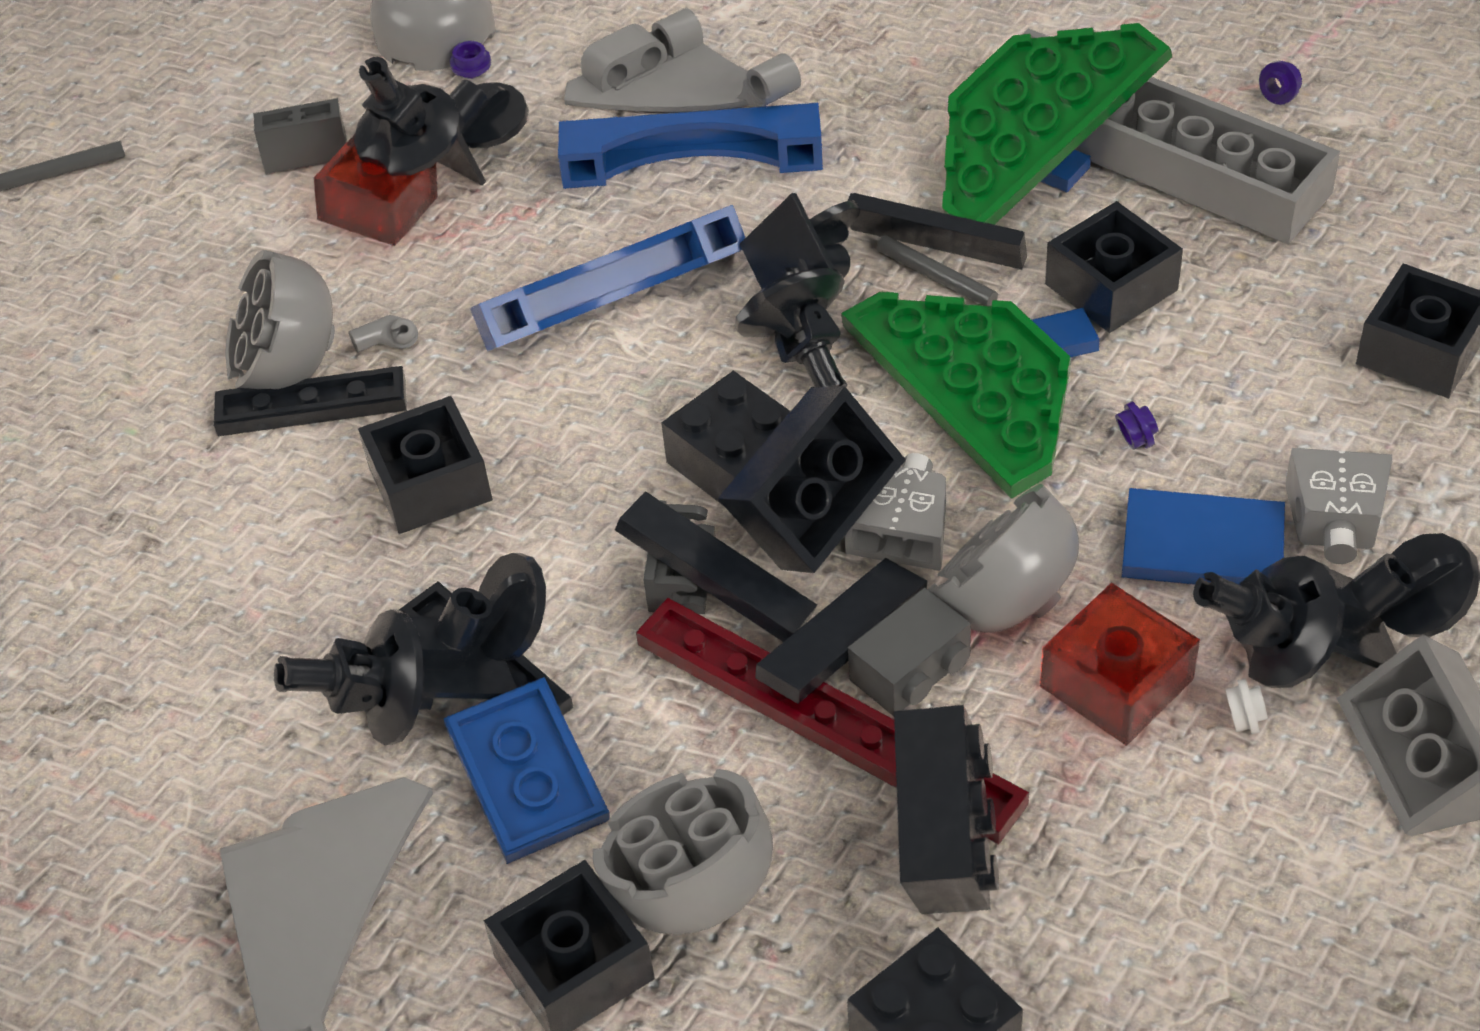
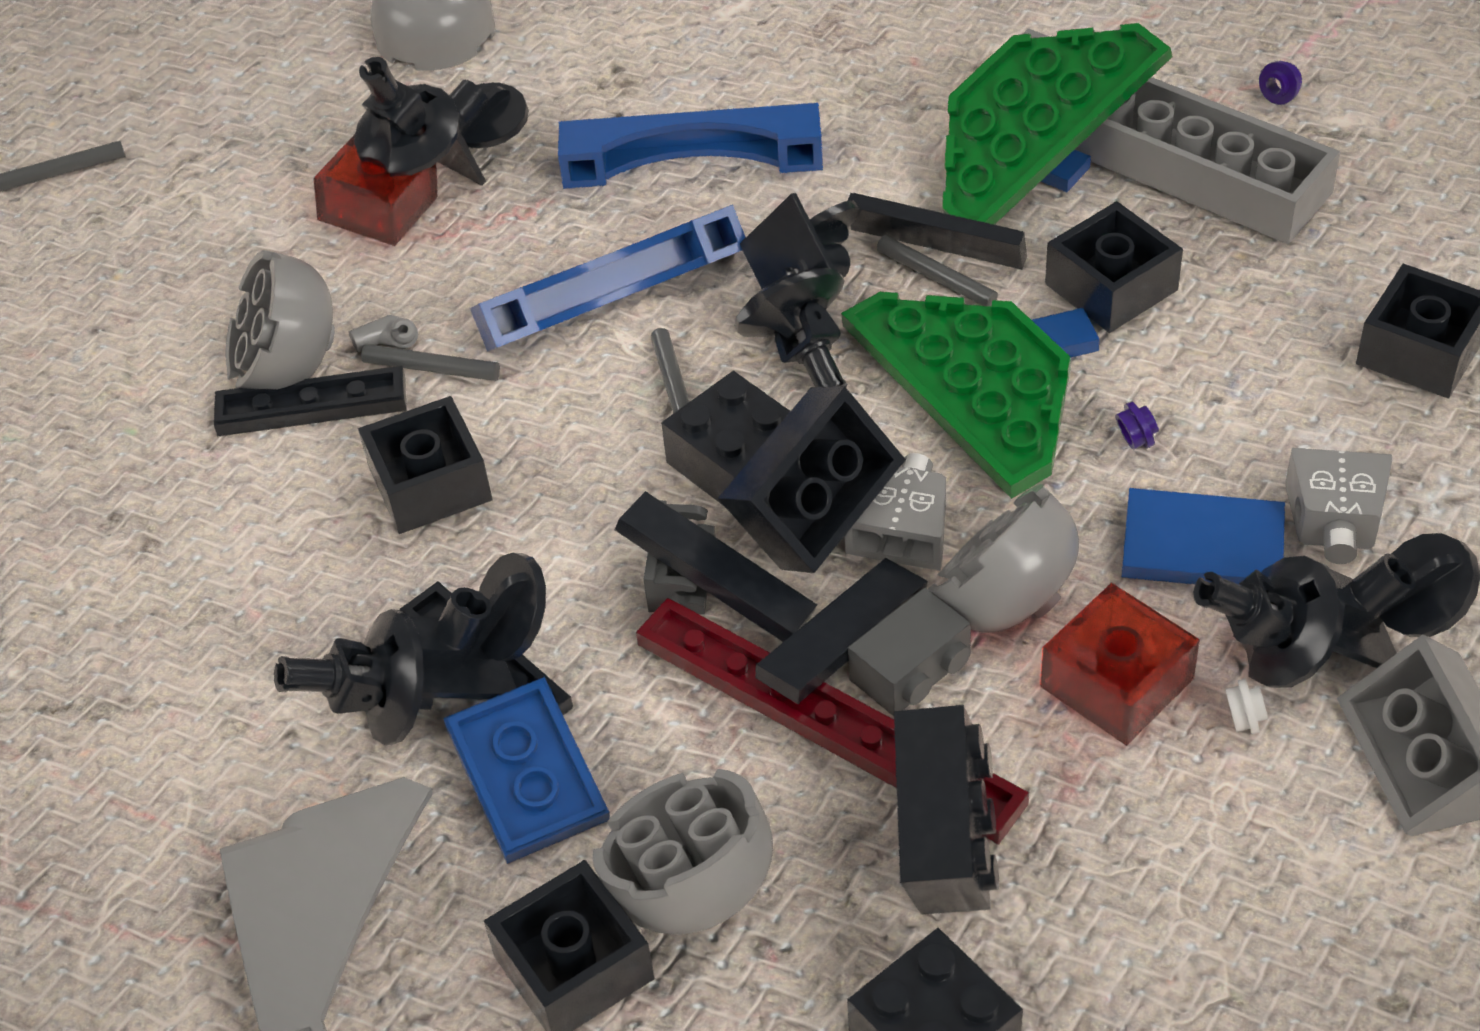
(299, 135): dark grey hinge -> none
(431, 362): none -> dark grey bar
(470, 59): dark purple plate -> none
(669, 369): none -> dark grey bar
(673, 72): light grey panel -> none

